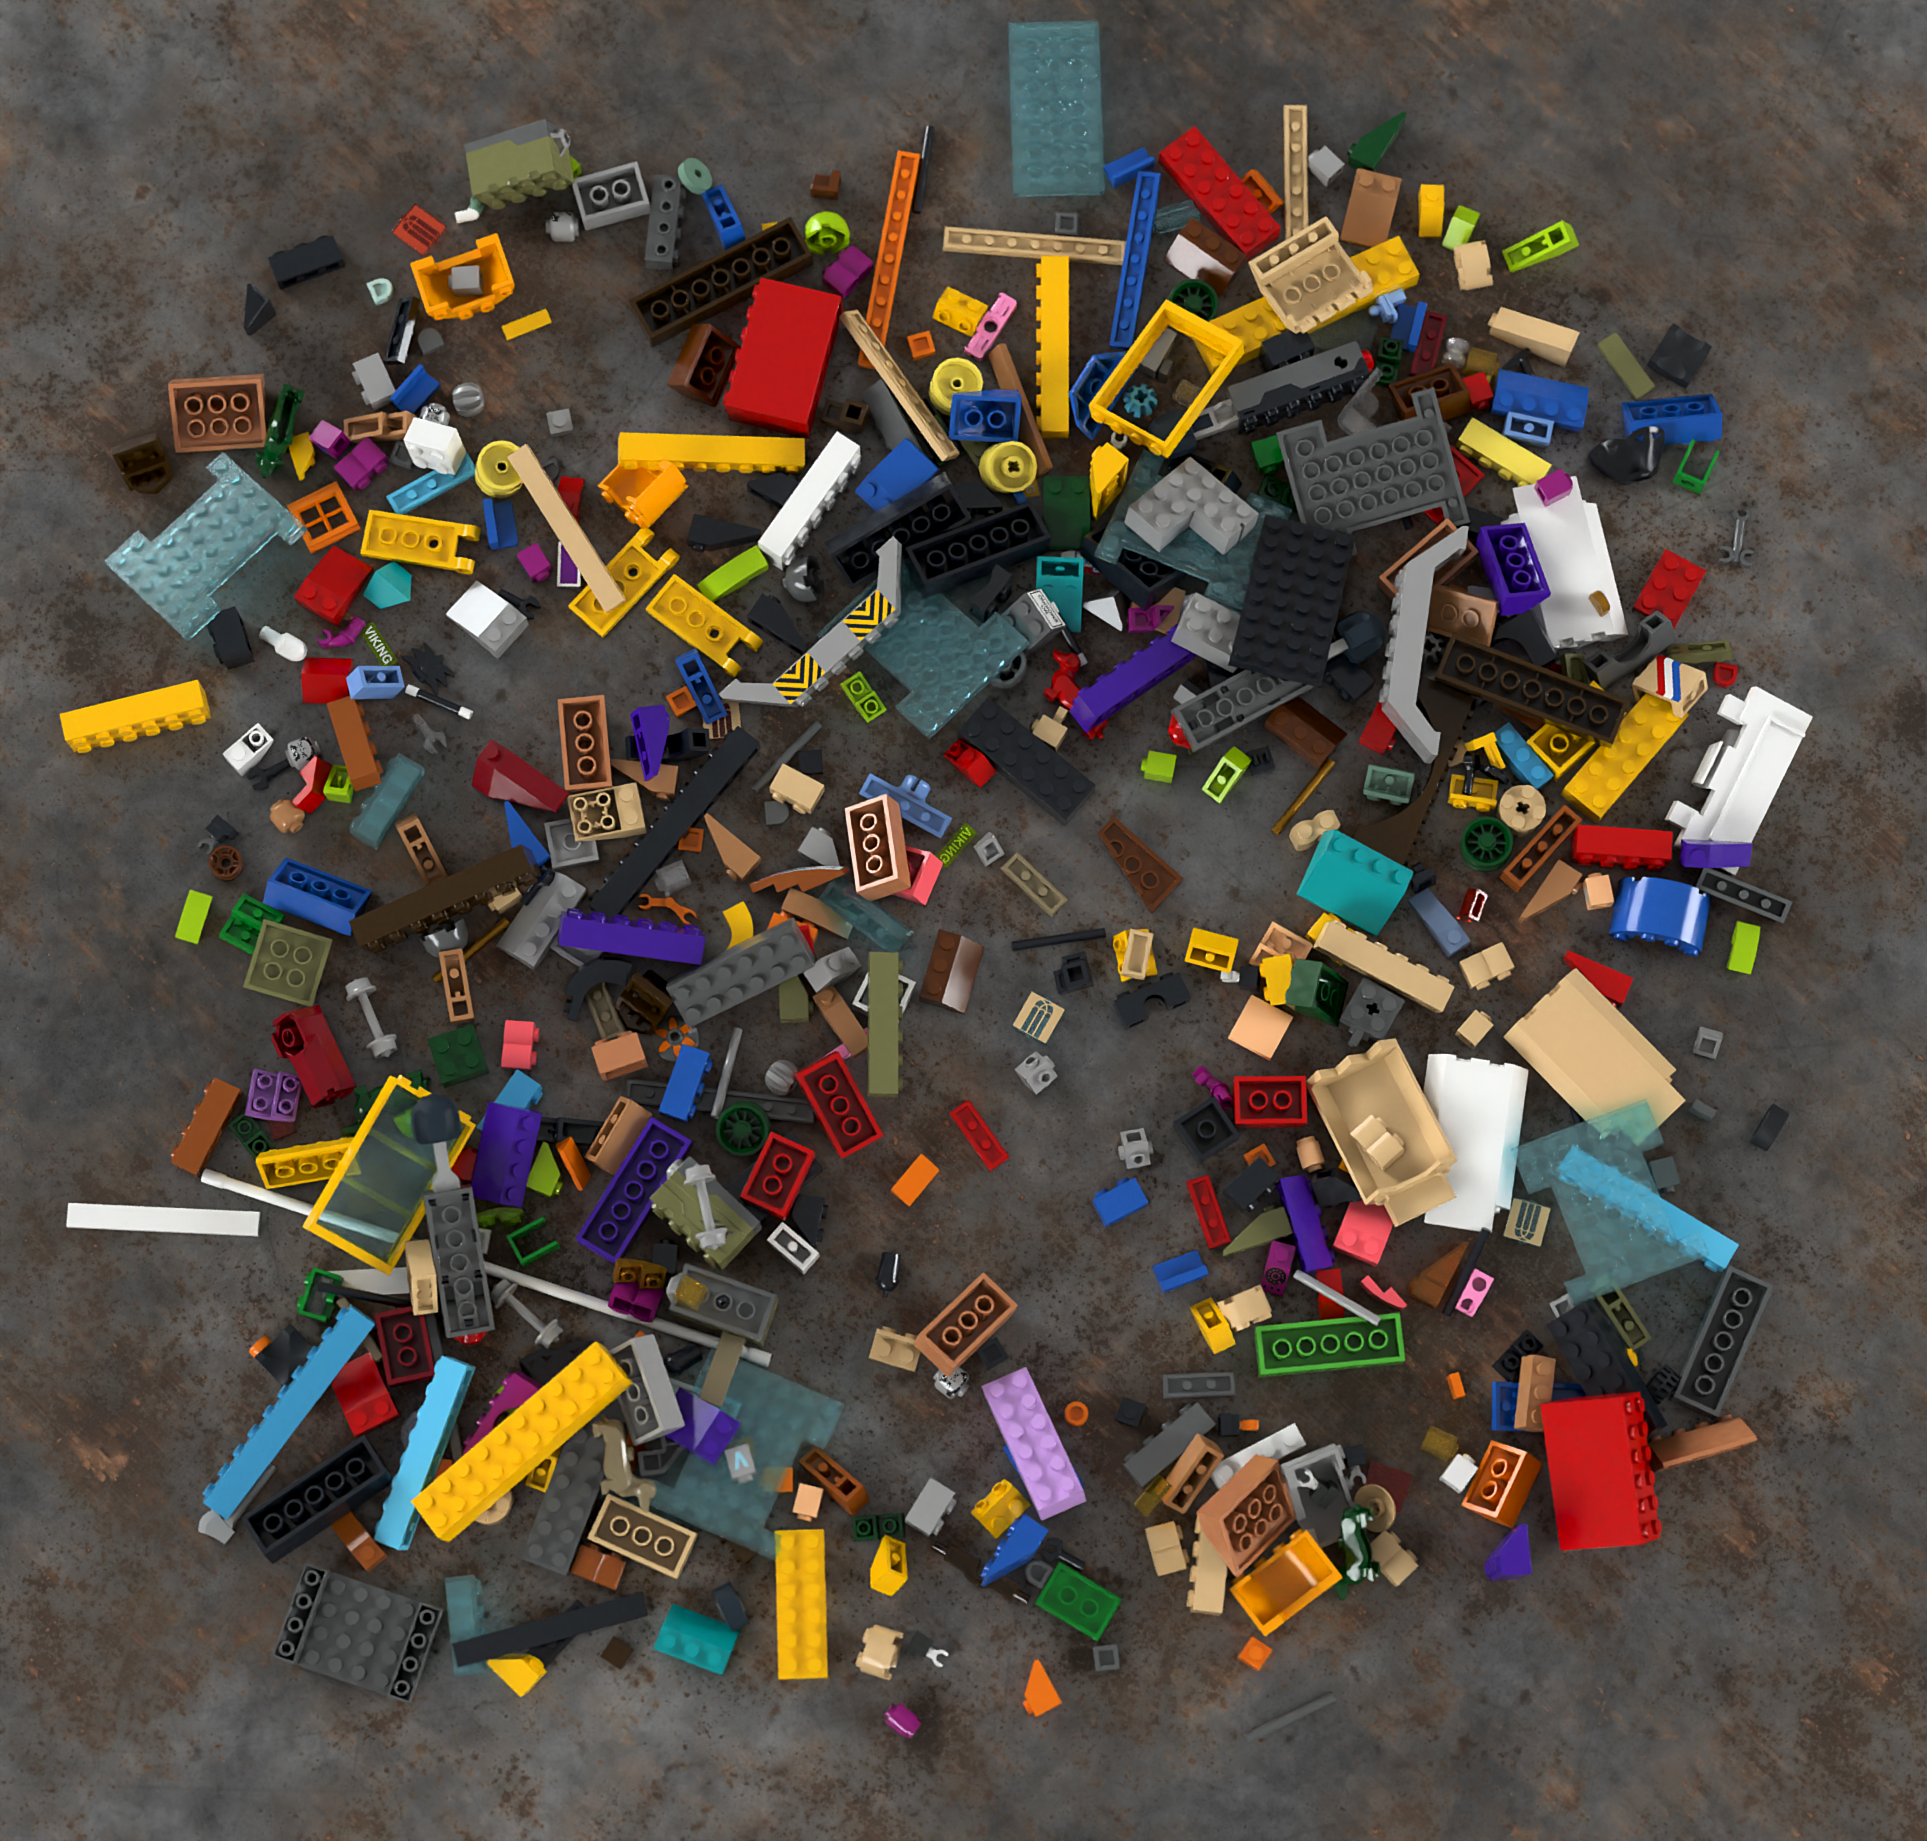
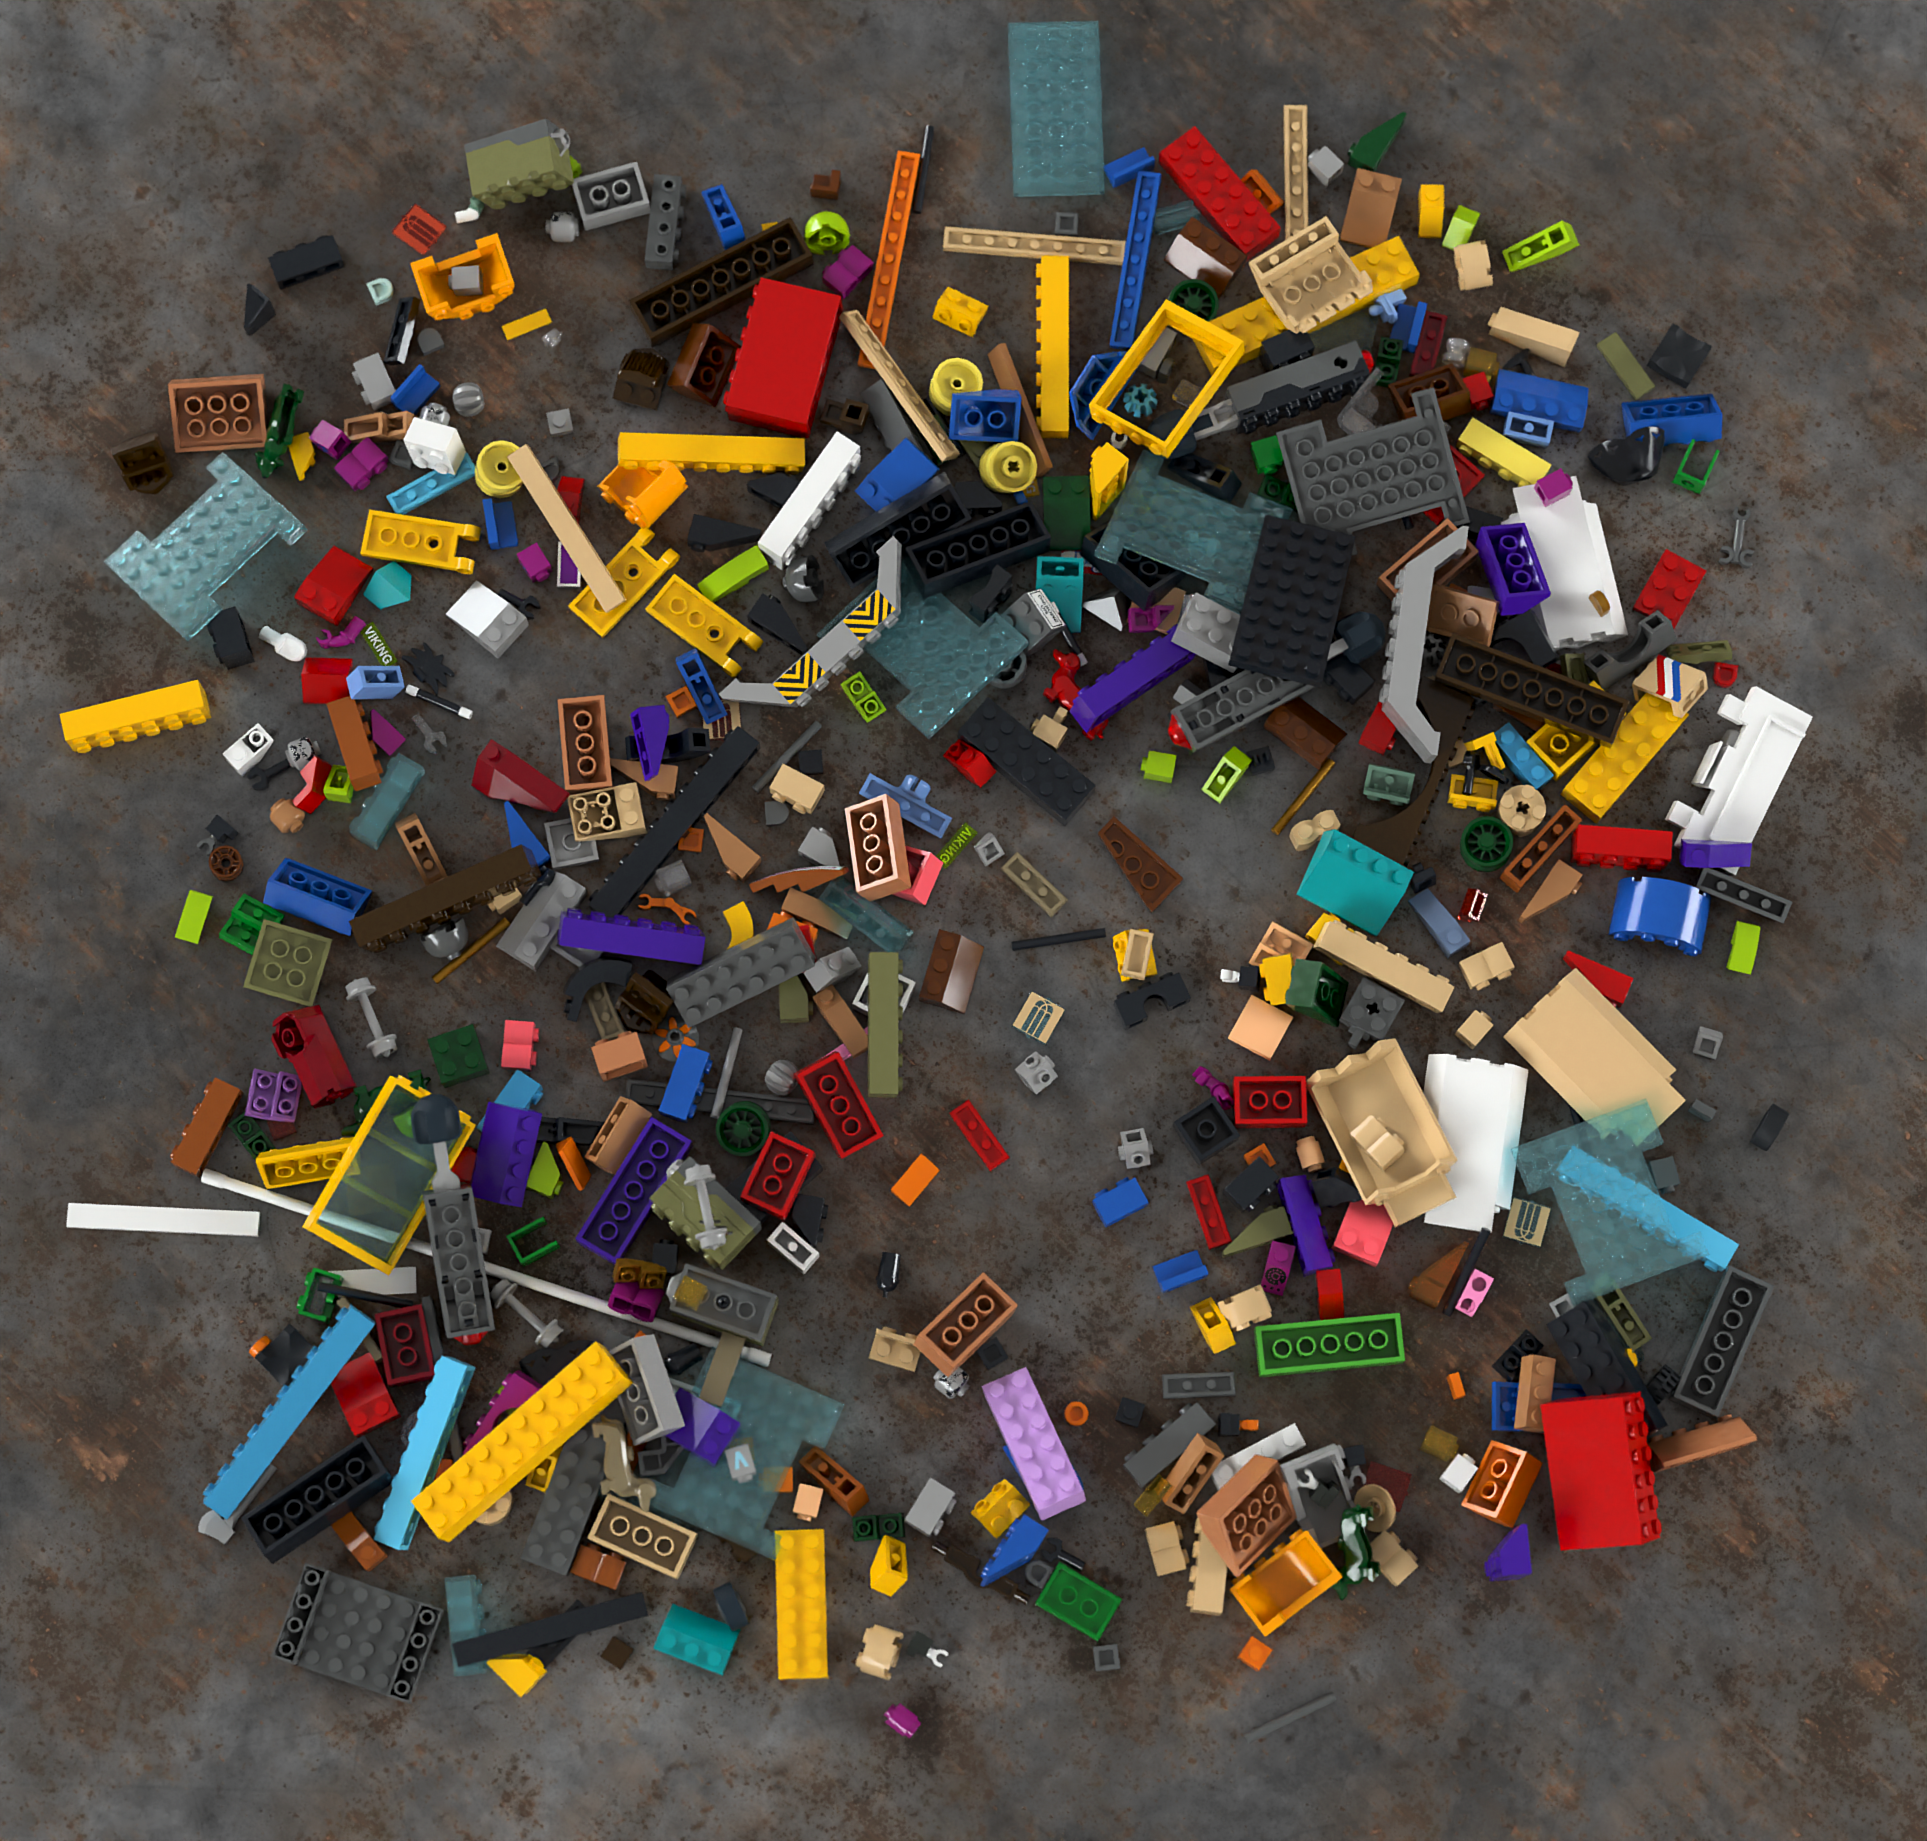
(332, 535): orange piece -> none
(384, 733): none -> magenta slope
(421, 1277): tan window -> none
(456, 986): medium nougat slope -> none
(507, 1215): clear neon green slope -> none
(552, 338): none -> clear plate
(642, 378): none -> dark brown piece
(695, 175): sand green piece -> none
(921, 345): orange tile -> none
(999, 314): bright pink piece -> none
(1039, 1692): orange slope -> none
(1074, 974): black brick -> none
(1192, 500): light grey piece -> none
(1211, 950): yellow brick -> none
(1337, 1297): light grey bar -> none
(1389, 1298): coral slope -> none
(1598, 891): light nougat brick -> none

